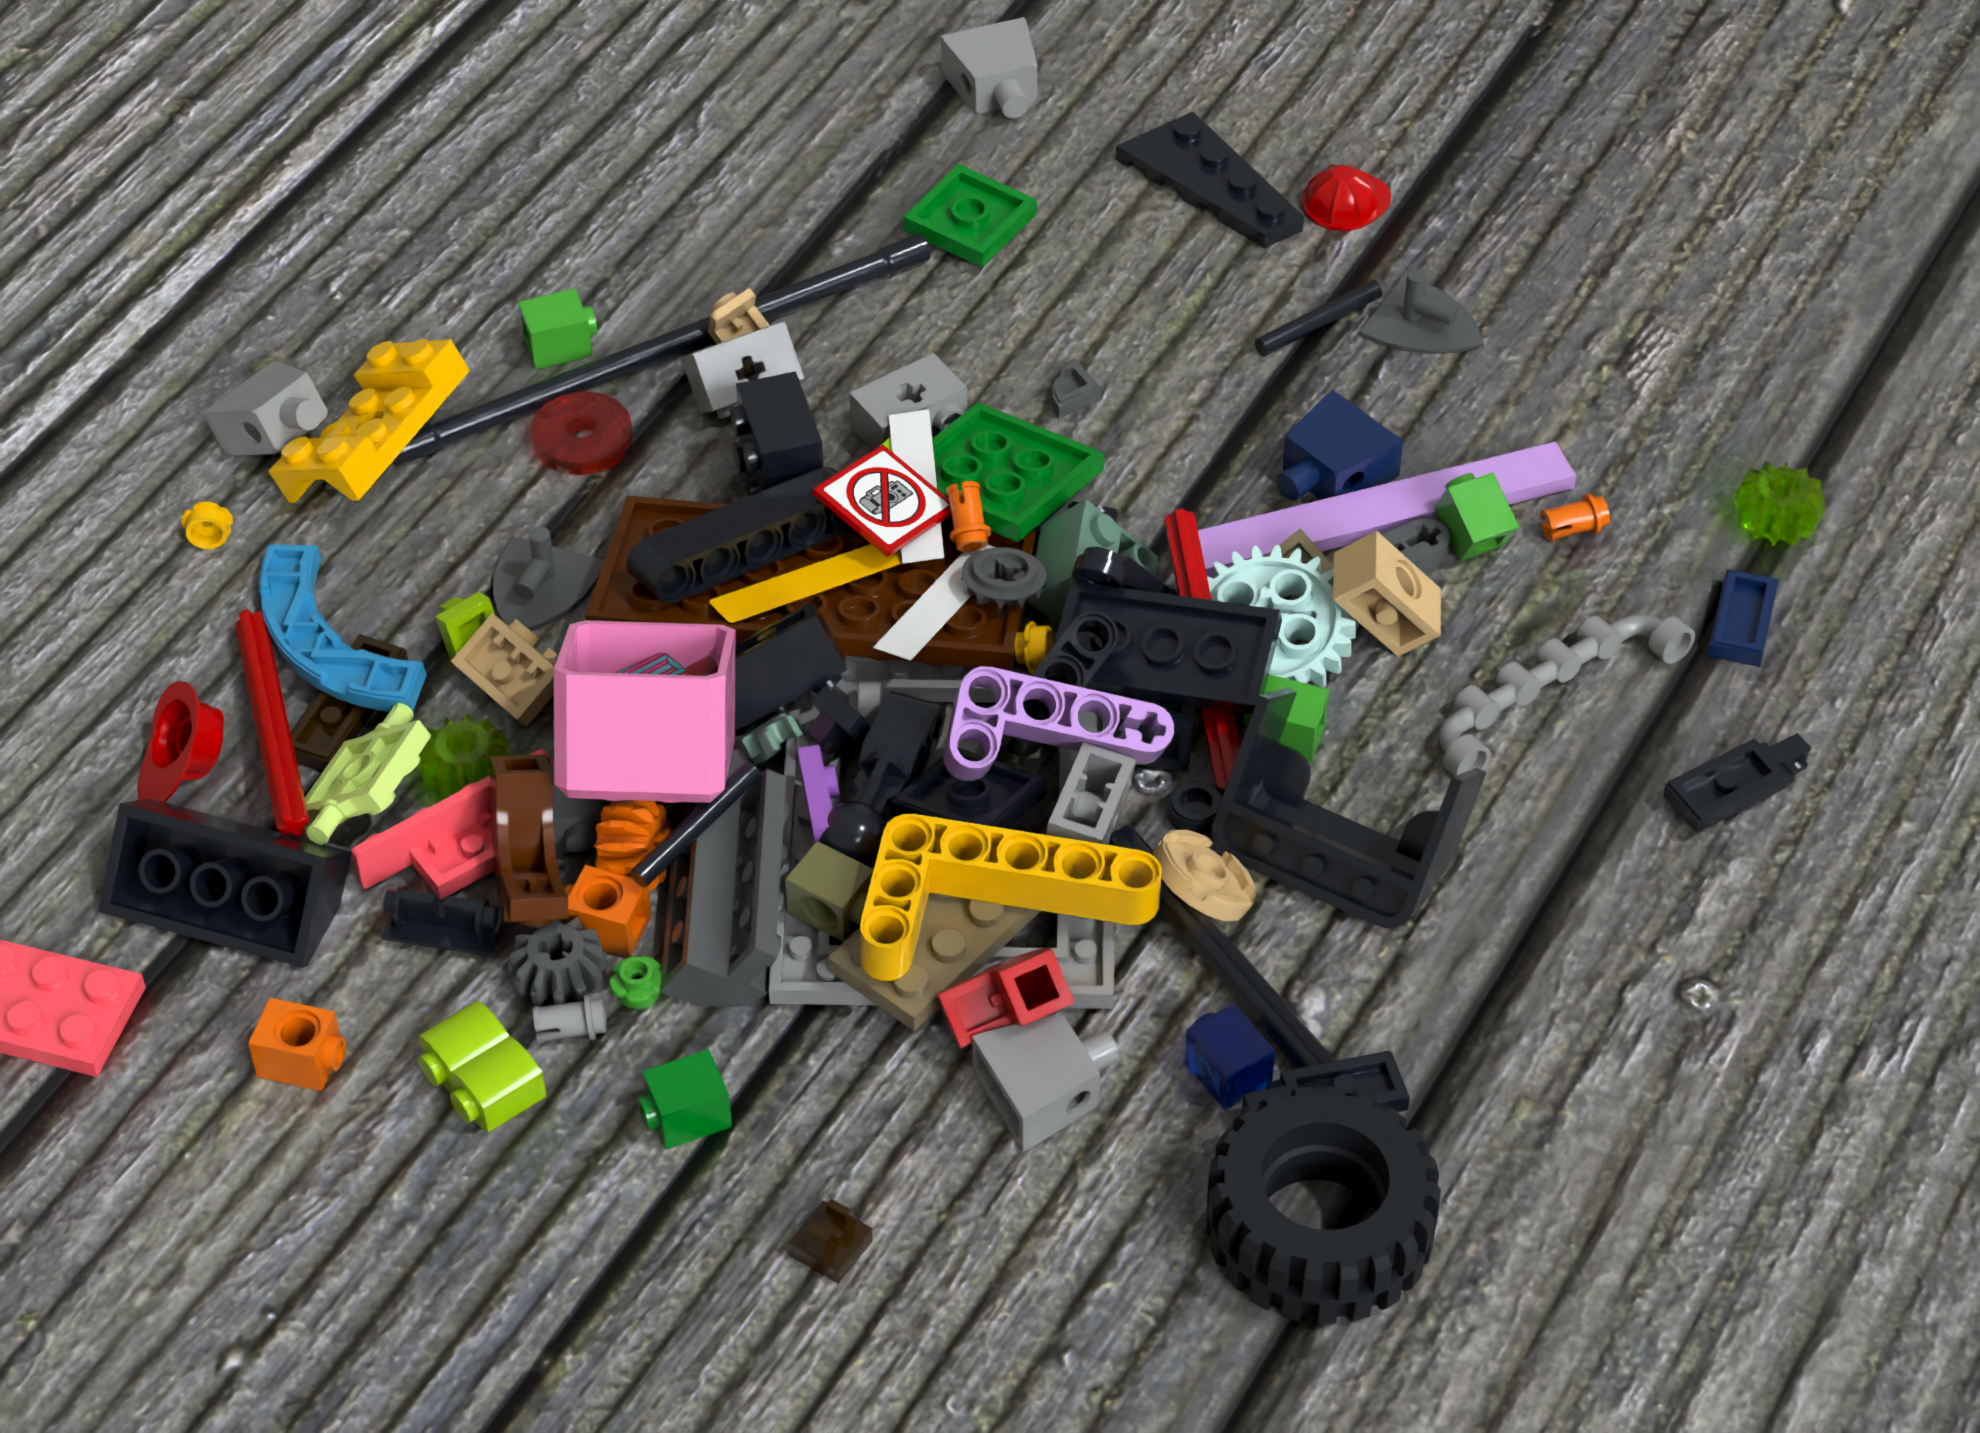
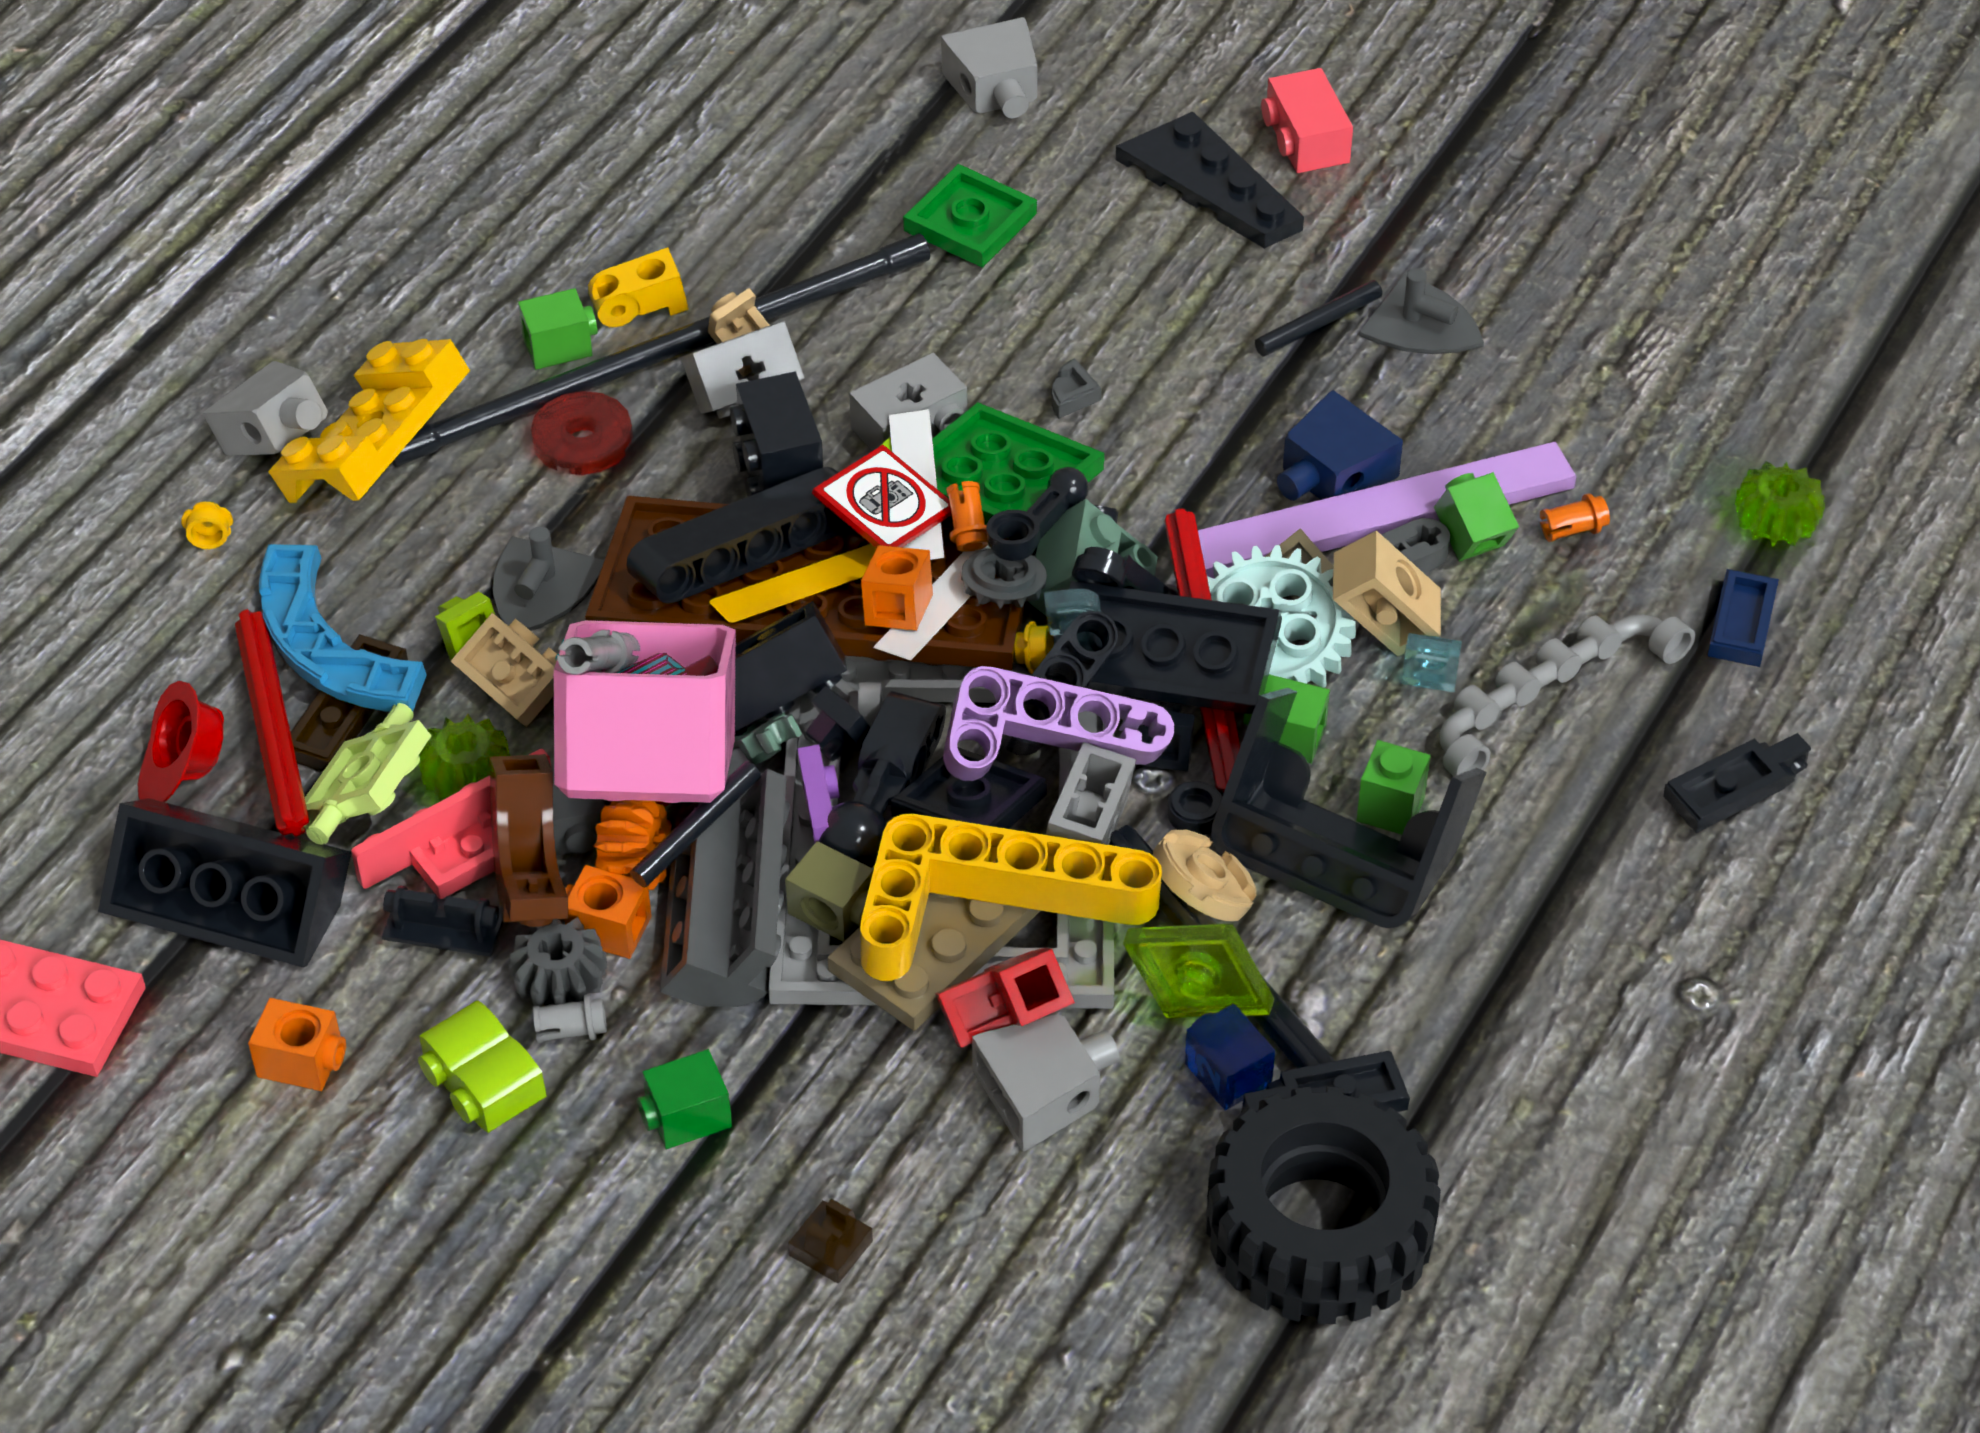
(598, 652): none -> light grey pin
(636, 992): bright green plate -> none
(637, 289): none -> yellow leg
(897, 587): none -> orange brick
(1025, 529): none -> black piece
(1066, 605): none -> clear light blue tile
(1198, 970): none -> clear neon green plate
(1308, 120): none -> coral brick
(1345, 198): red piece -> none
(1392, 787): none -> bright green brick
(1431, 662): none -> clear light blue plate

